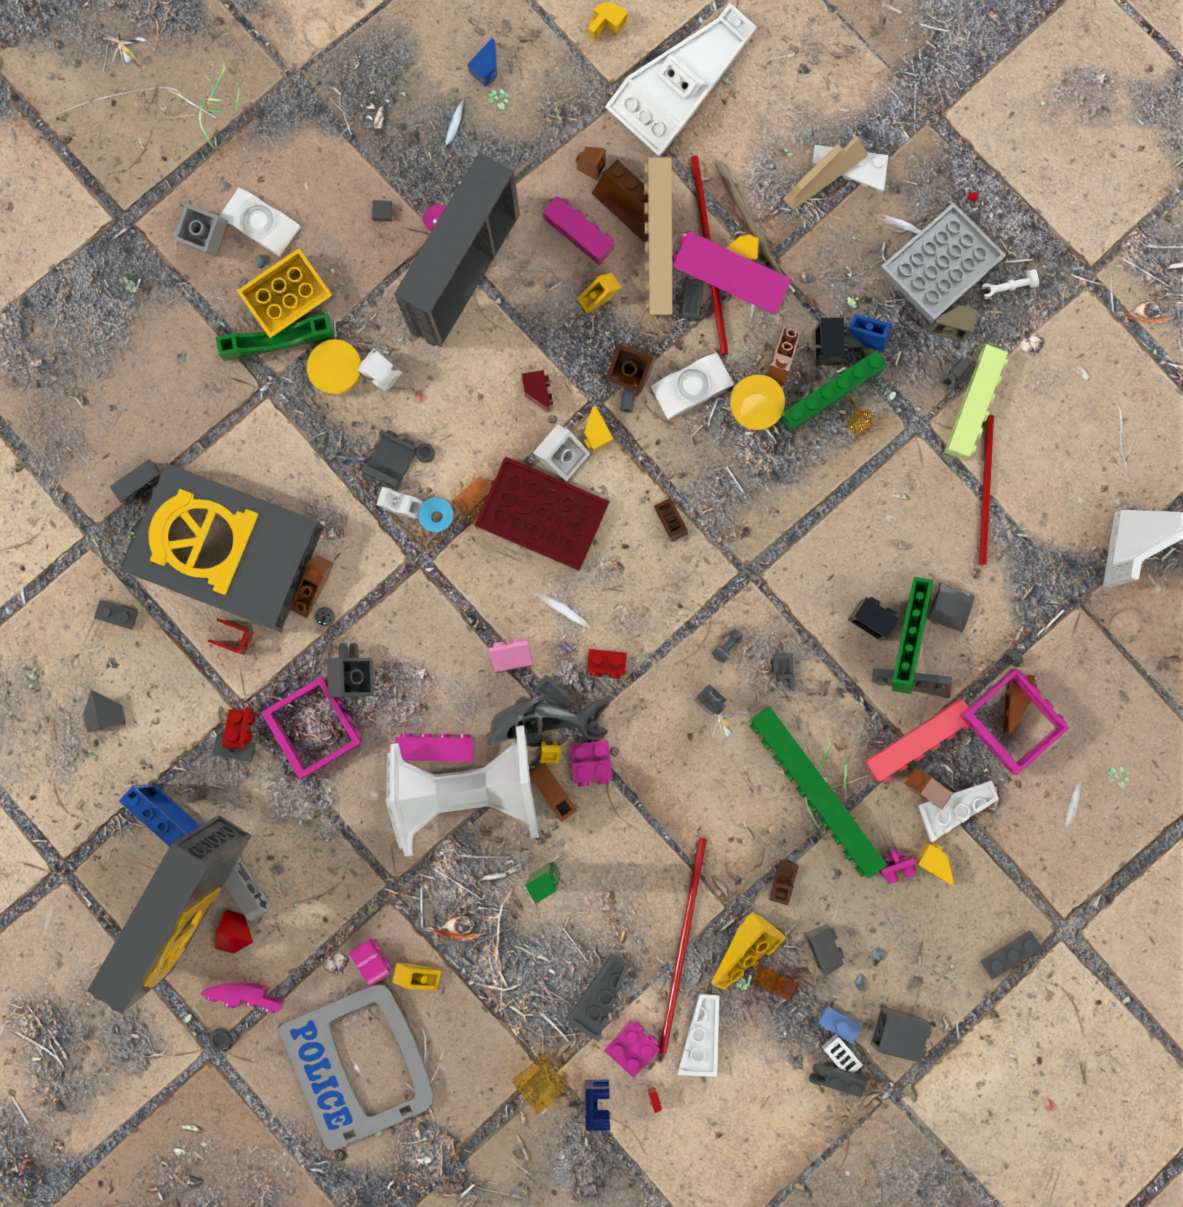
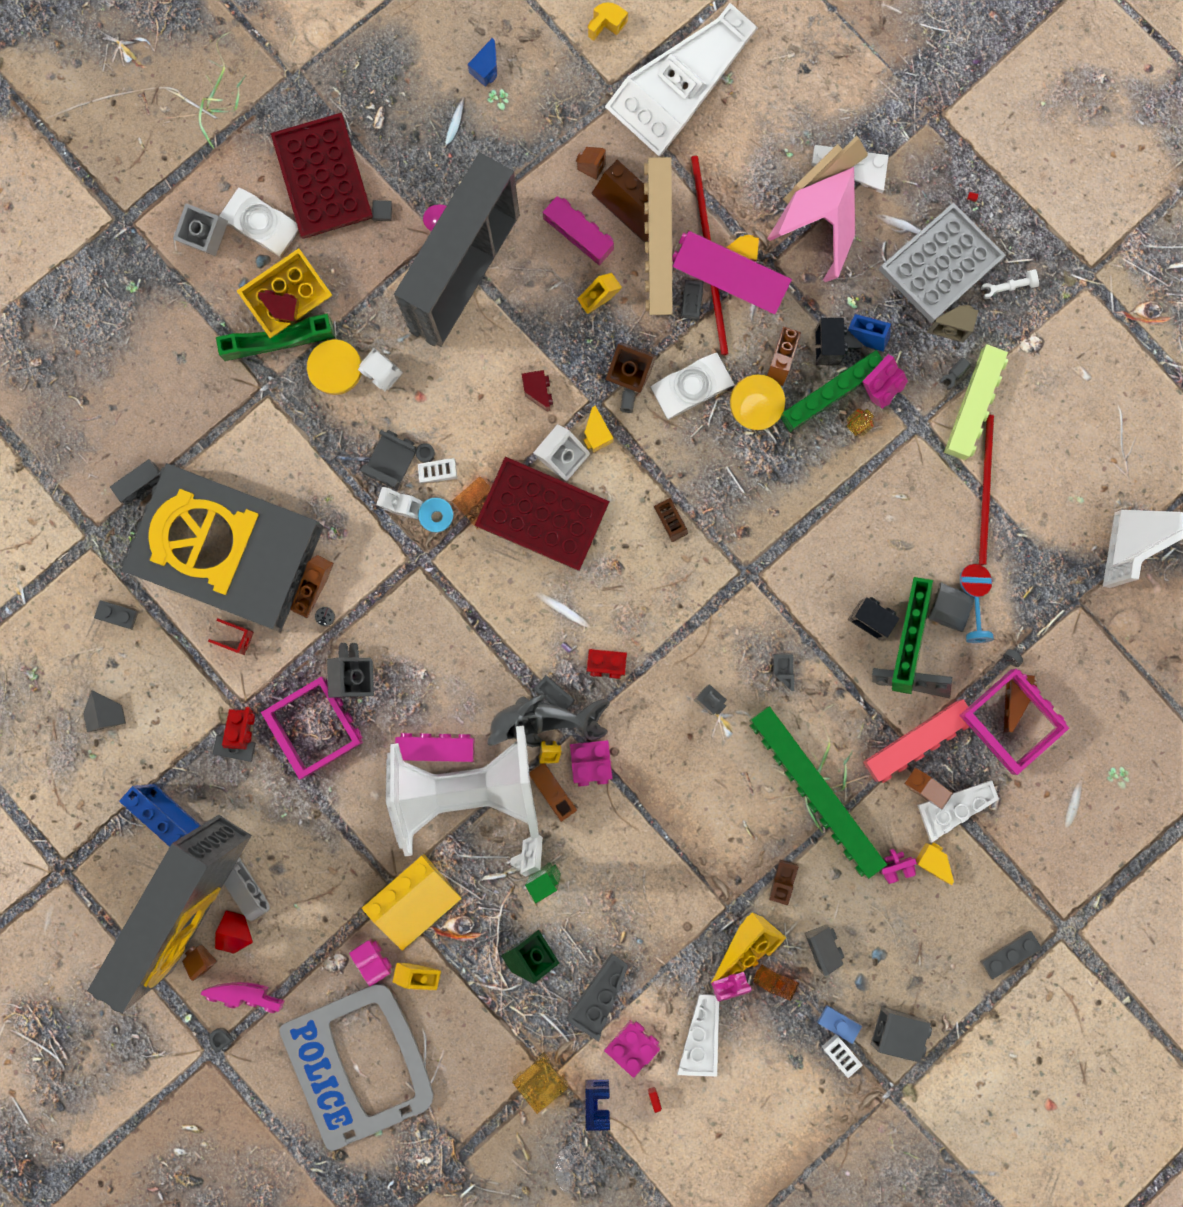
(198, 961): none -> dark orange slope
(282, 308): none -> dark red slope
(321, 175): none -> dark red plate
(411, 902): none -> yellow slope
(453, 471): none -> white slope
(511, 656): bright pink slope -> none
(530, 859): none -> white hinge
(531, 958): none -> dark green slope
(682, 946): red piece -> none
(721, 653): dark grey bar -> none
(731, 987): none -> dark pink hips
(748, 218): dark tan piece -> none
(829, 200): none -> bright pink windscreen
(838, 1079): dark grey hinge -> none
(885, 382): none -> dark pink plate
(977, 583): none -> piece

